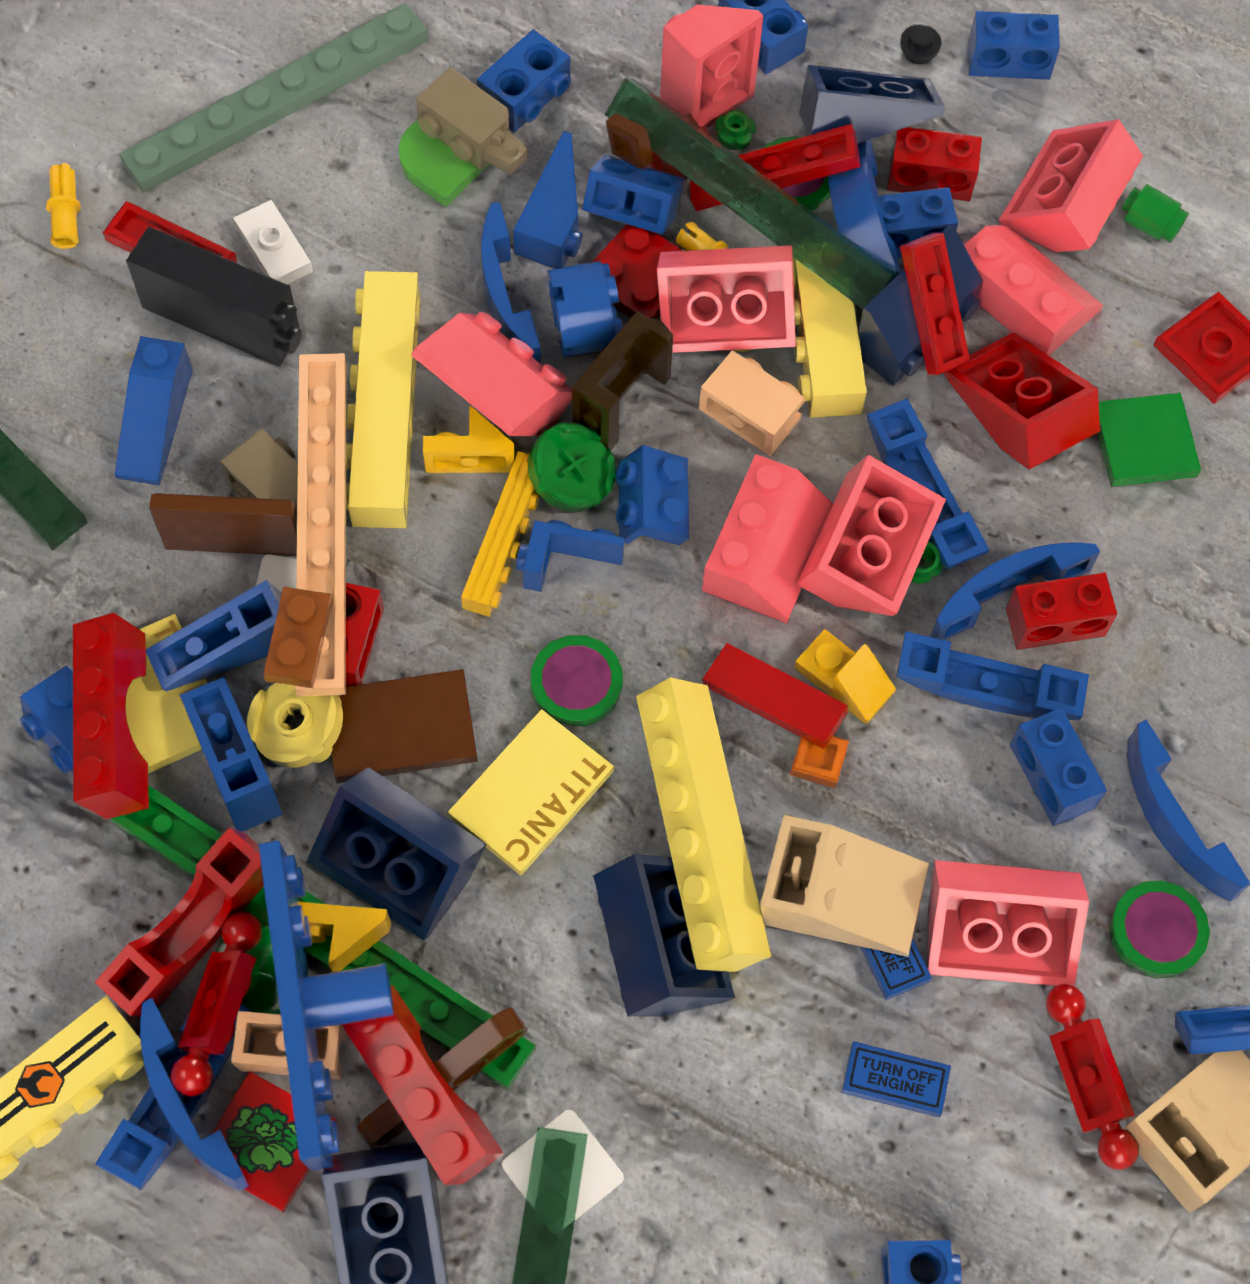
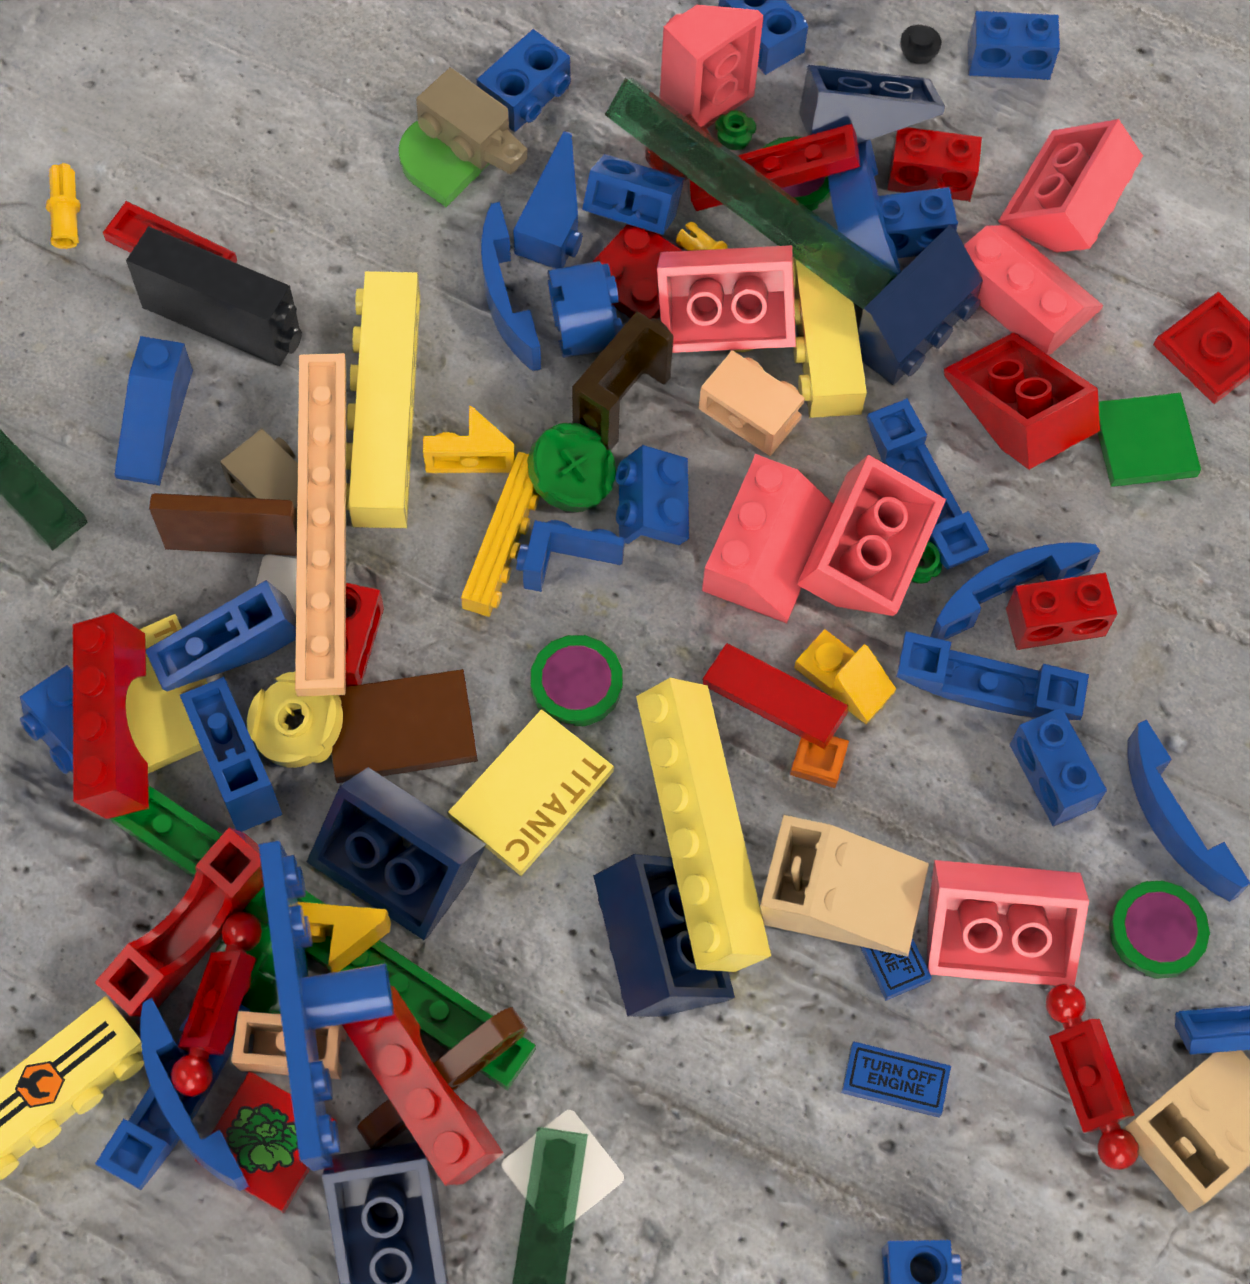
(273, 97): sand green plate -> none
(273, 243): white plate -> none
(298, 637): dark orange plate -> none
(496, 374): coral slope -> none
(629, 141): reddish brown tile -> none
(935, 303): red tile -> none
(1154, 213): green brick -> none

